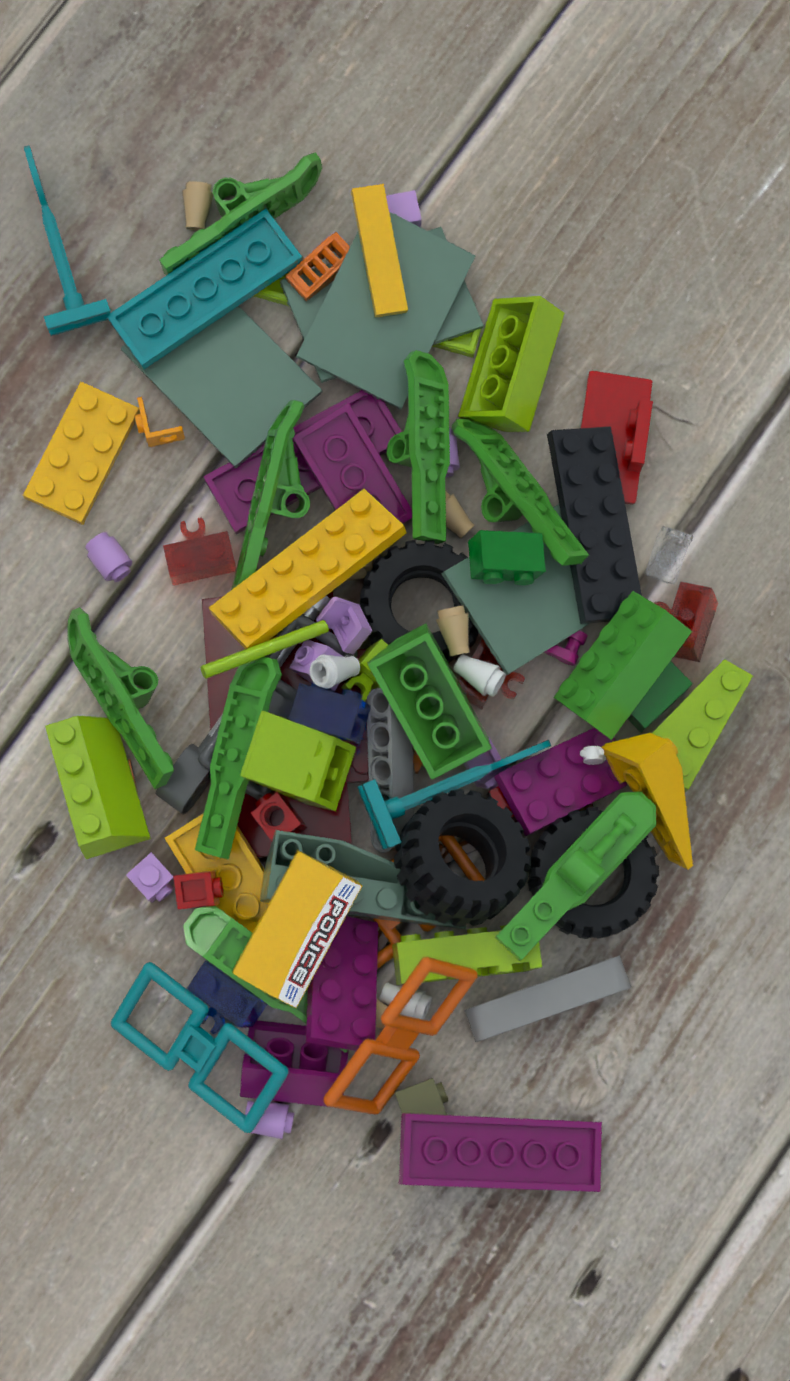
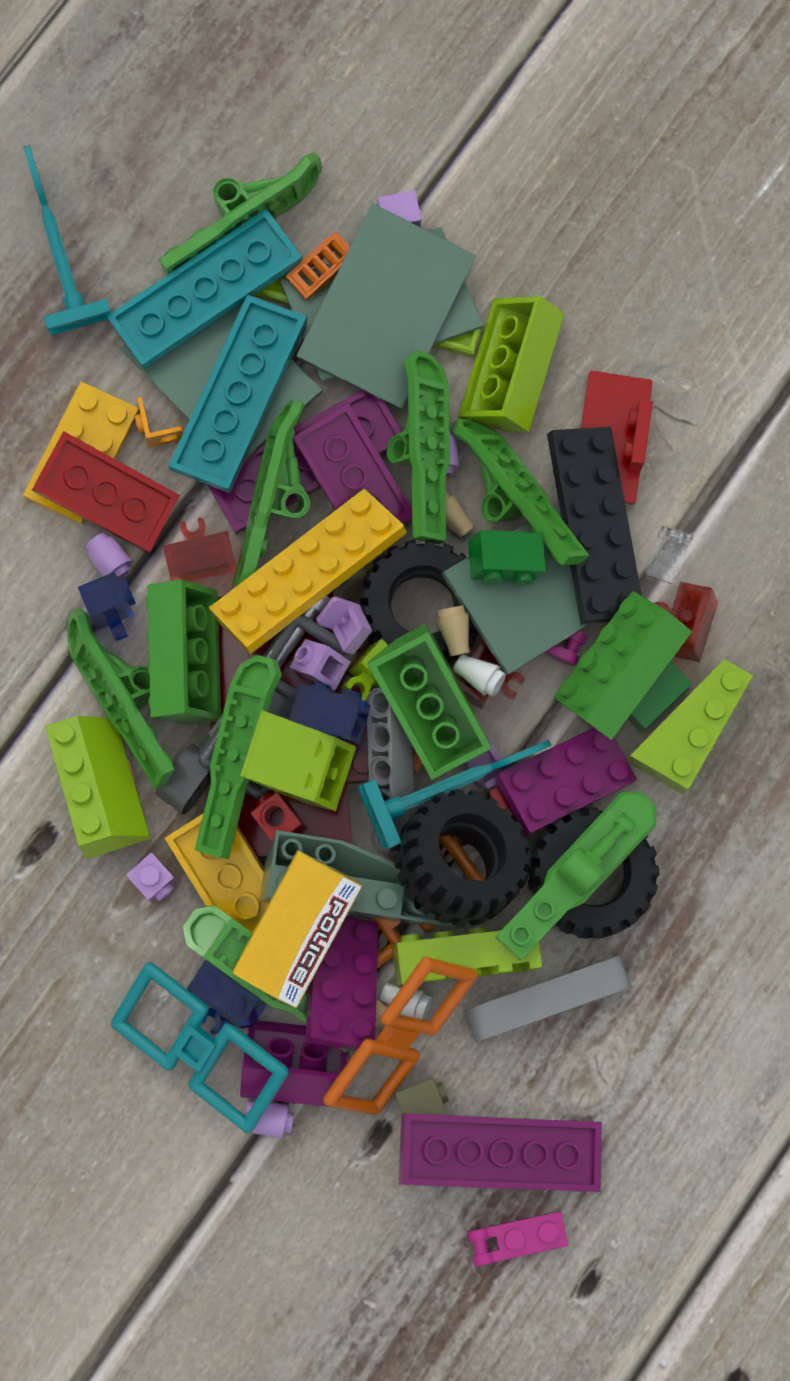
(105, 492): none -> red plate
(108, 603): none -> clear blue brick
(183, 653): none -> bright green brick
(197, 203): tan cone -> none
(198, 889): red bracket -> none
(238, 393): none -> teal plate
(264, 649): lime bar -> none
(332, 670): white cone -> none
(379, 250): yellow tile -> none
(519, 1238): none -> dark pink plate
(593, 755): white piece -> none
(653, 768): yellow wedge -> none

